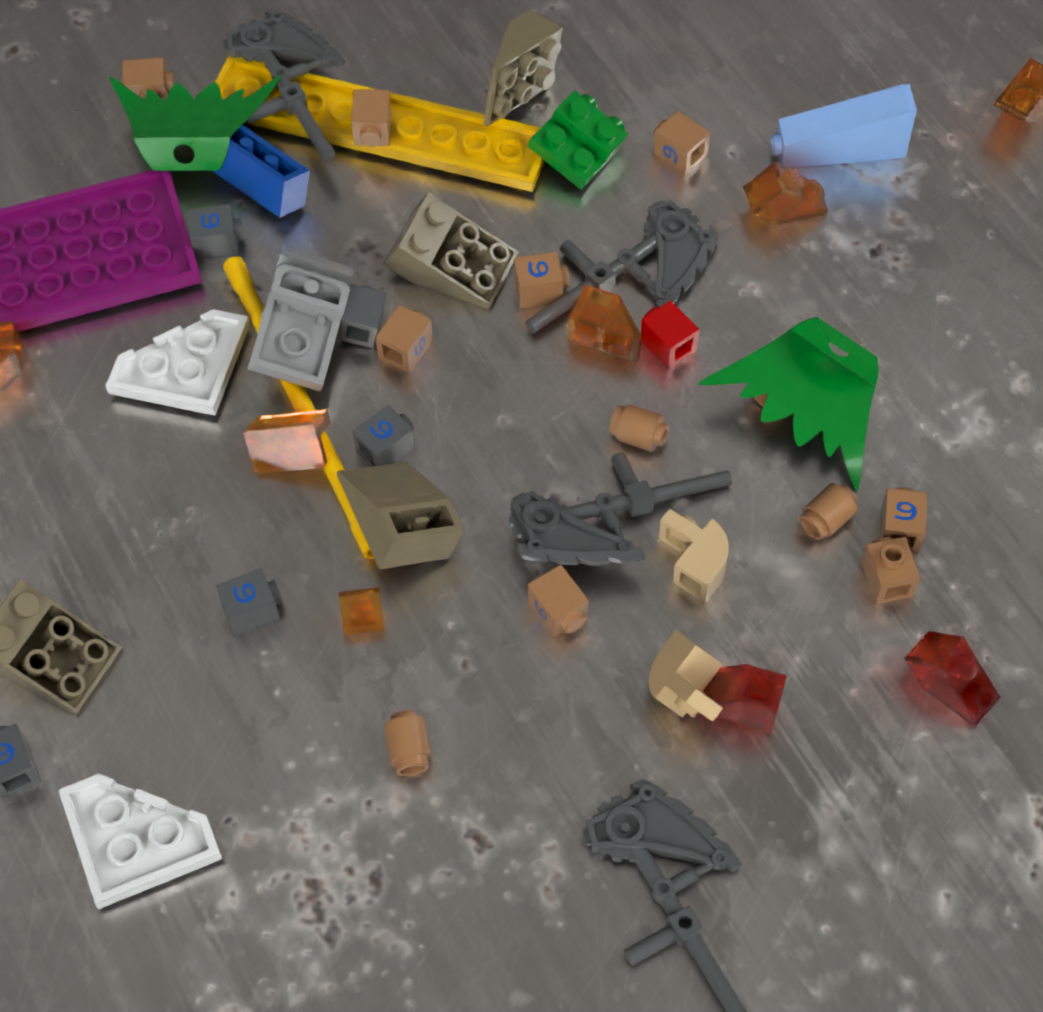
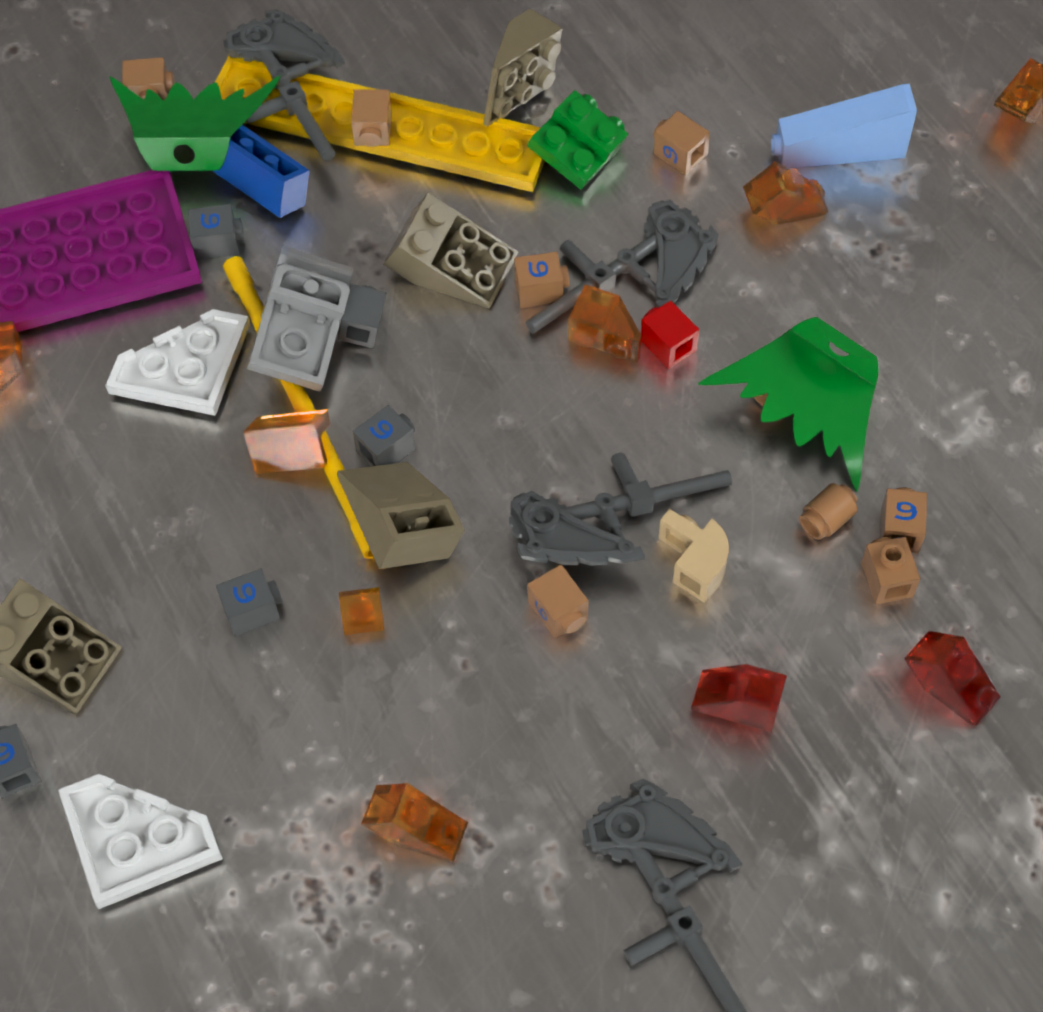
(404, 338): medium nougat brick -> none
(407, 743): medium nougat brick -> none
(414, 821): none -> clear orange slope
(638, 427): medium nougat brick -> none
(681, 676): tan brick -> none

